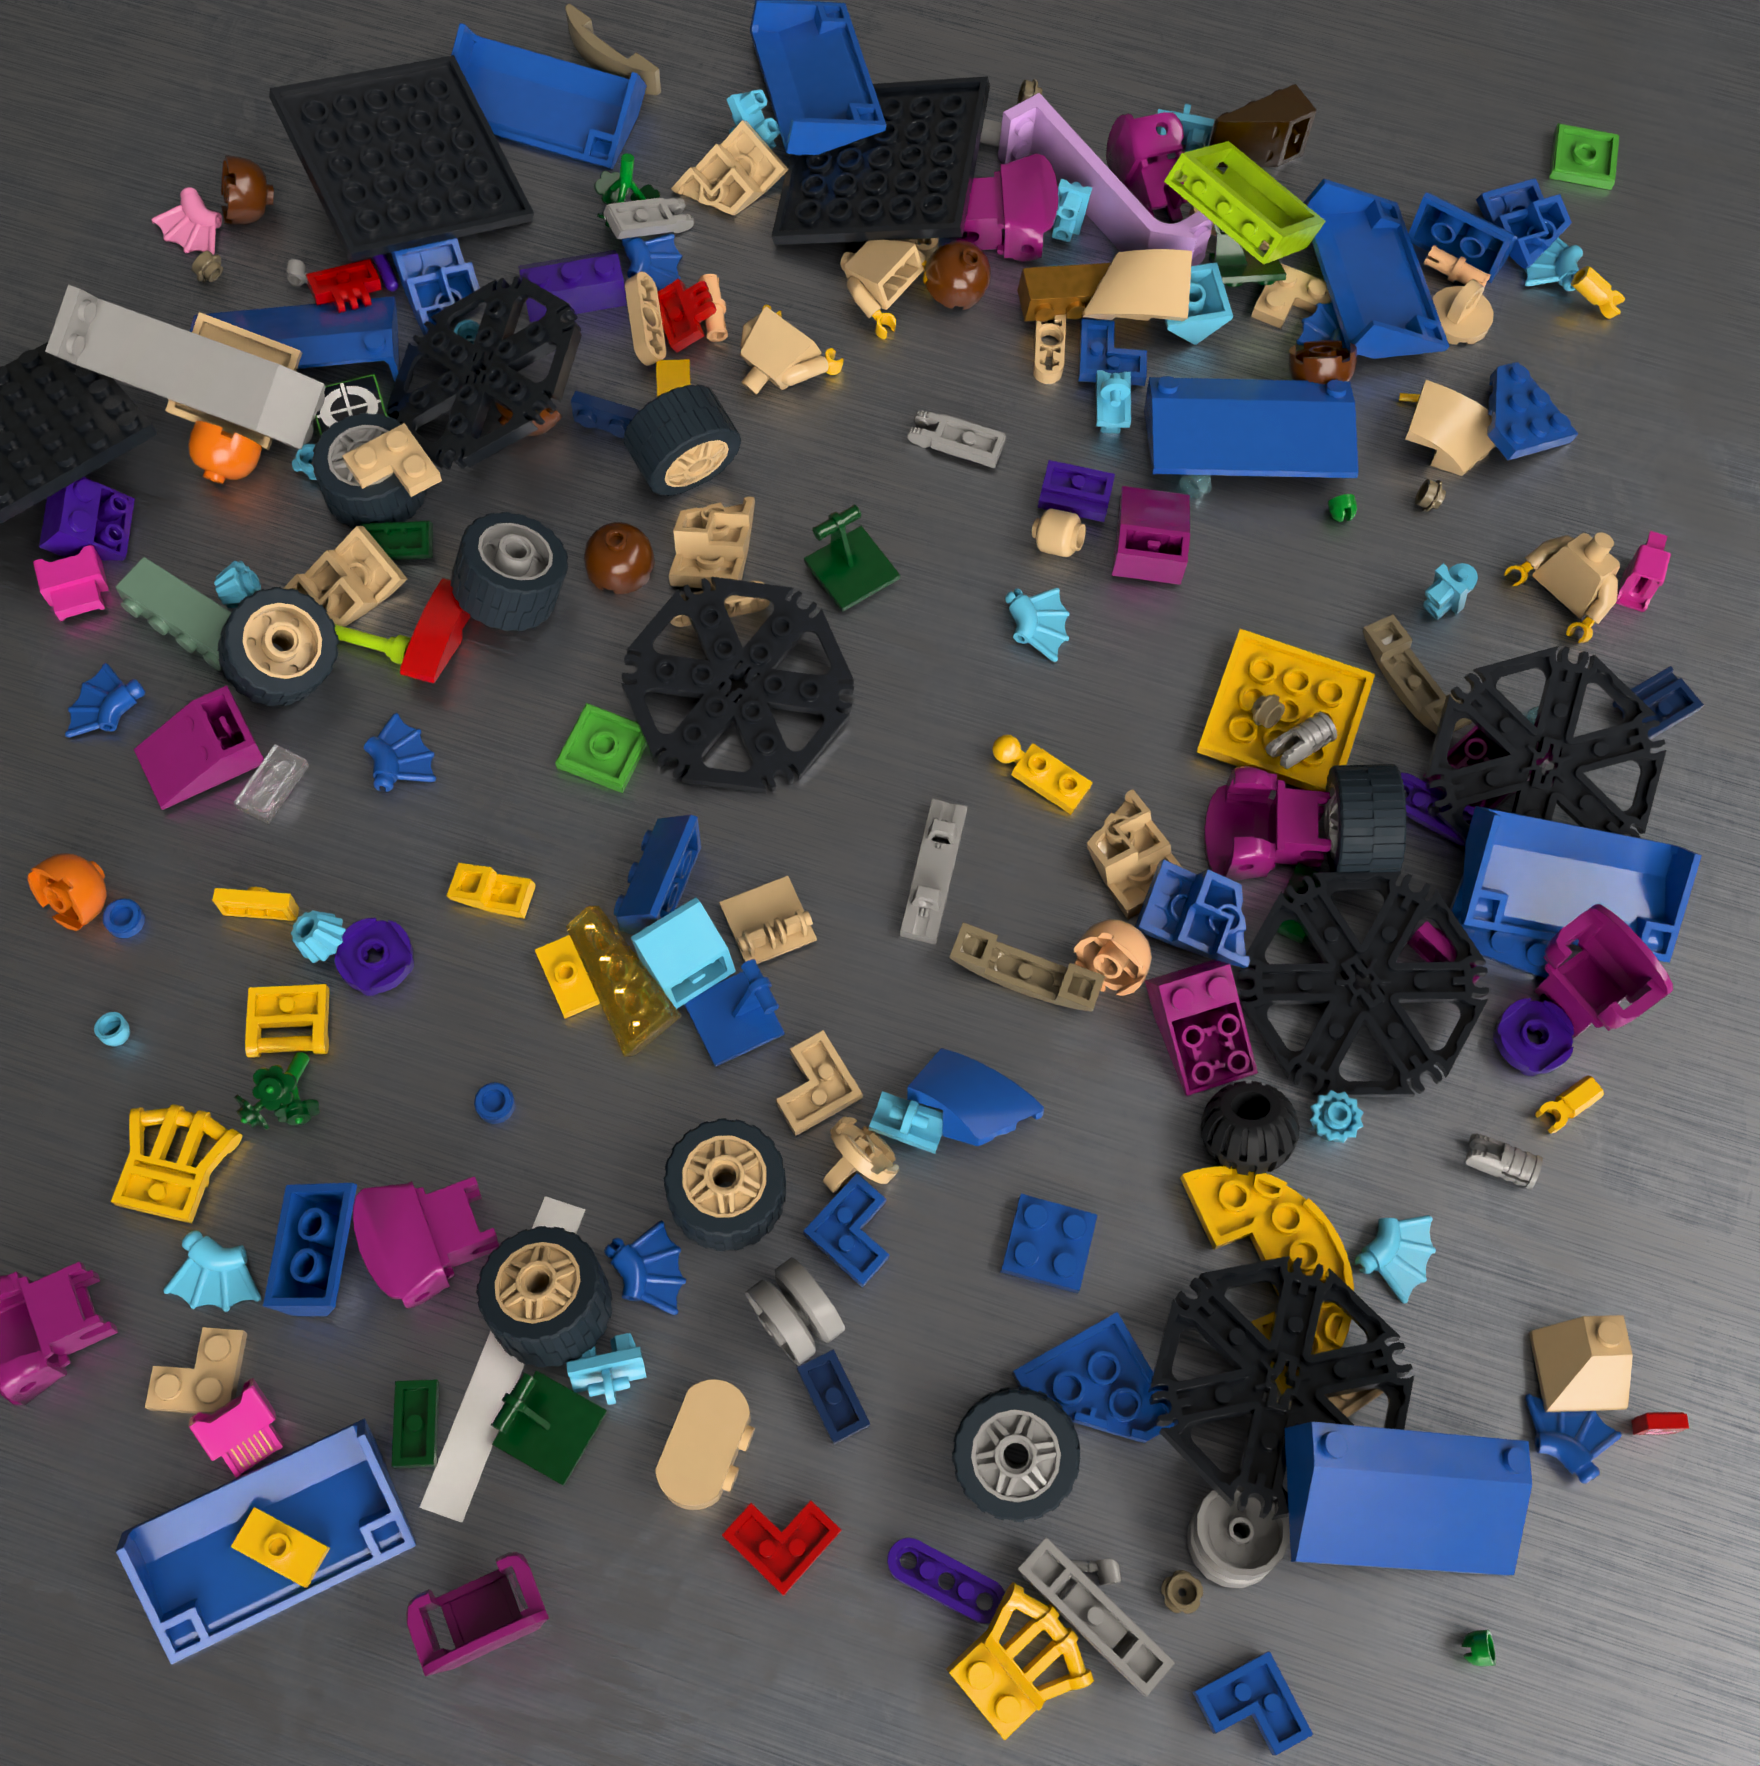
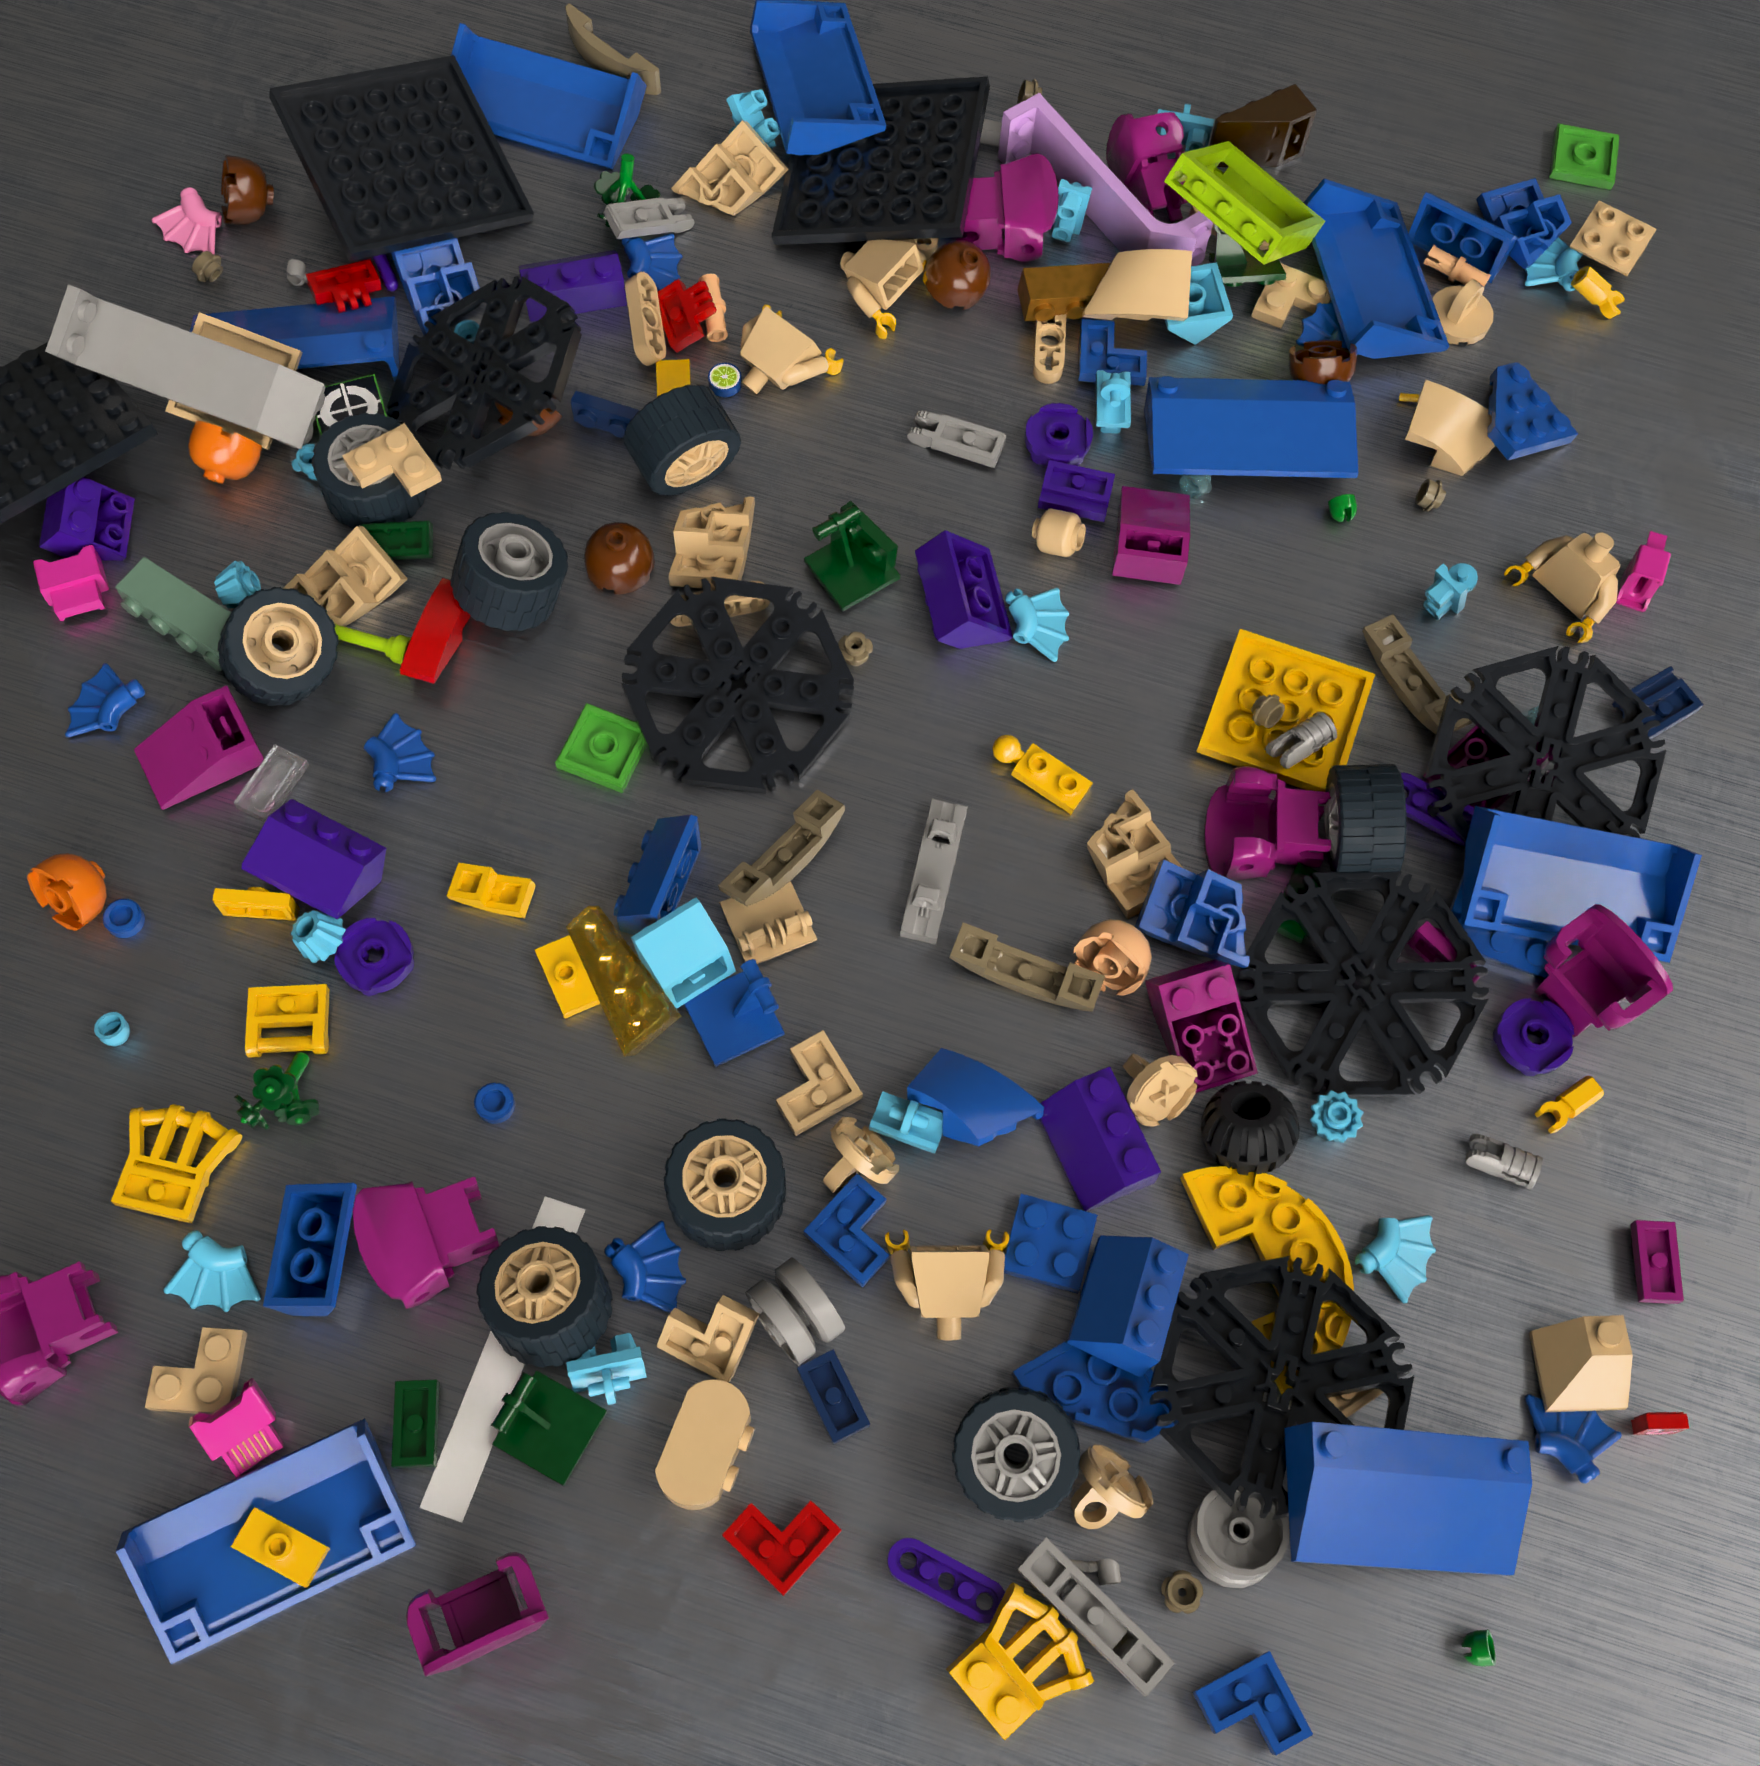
(315, 859): none -> dark purple slope
(714, 1346): none -> tan plate
(725, 379): none -> tile
(789, 854): none -> dark tan slope
(855, 656): none -> dark tan plate
(872, 541): none -> dark green plate
(948, 1279): none -> tan torso
(962, 592): none -> dark purple slope
(1058, 418): none -> dark purple plate
(1098, 1140): none -> dark purple slope
(1111, 1485): none -> tan tile
(1128, 1301): none -> blue slope
(1159, 1088): none -> tan tile
(1613, 238): none -> tan hinge
(1657, 1262): none -> magenta plate

